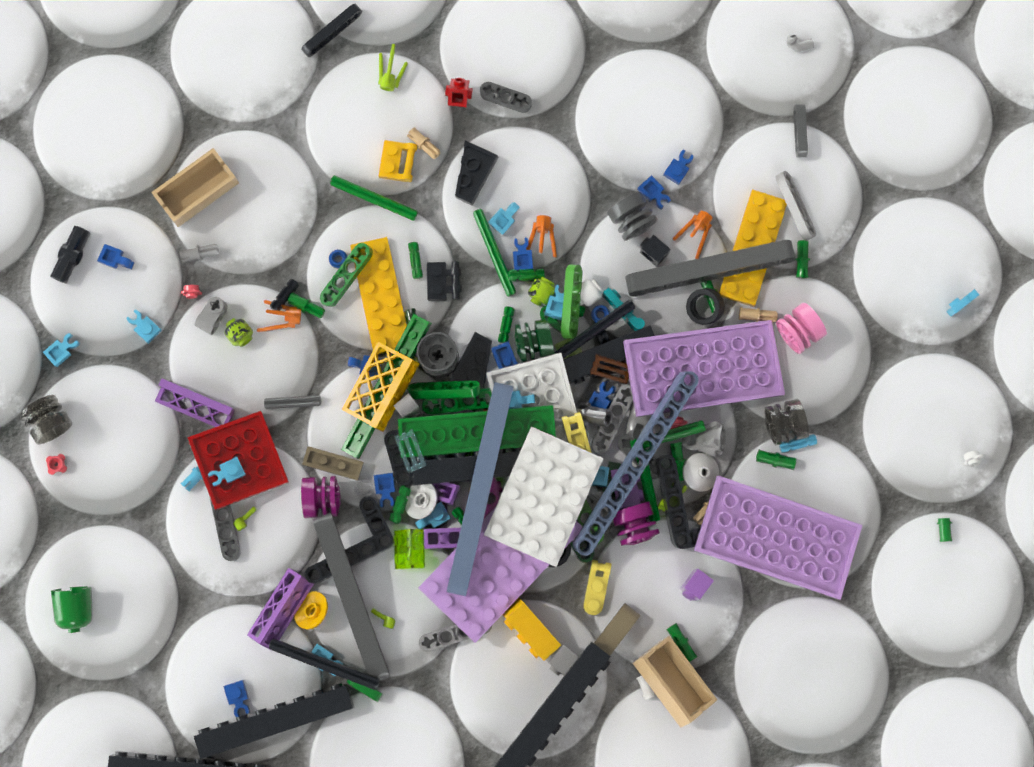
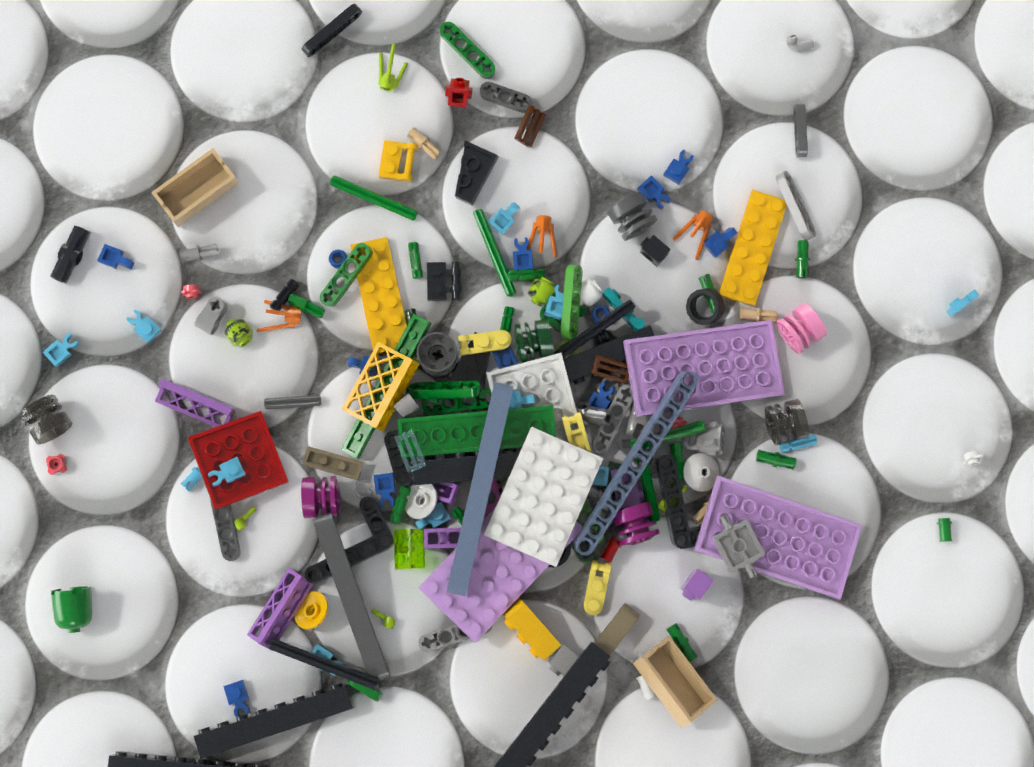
(467, 50): none -> green beam
(484, 342): none -> light yellow plate
(532, 128): none -> reddish brown tile
(611, 549): none -> red pin
(710, 268): dark grey beam -> none
(718, 242): none -> blue plate
(738, 546): none -> light grey plate

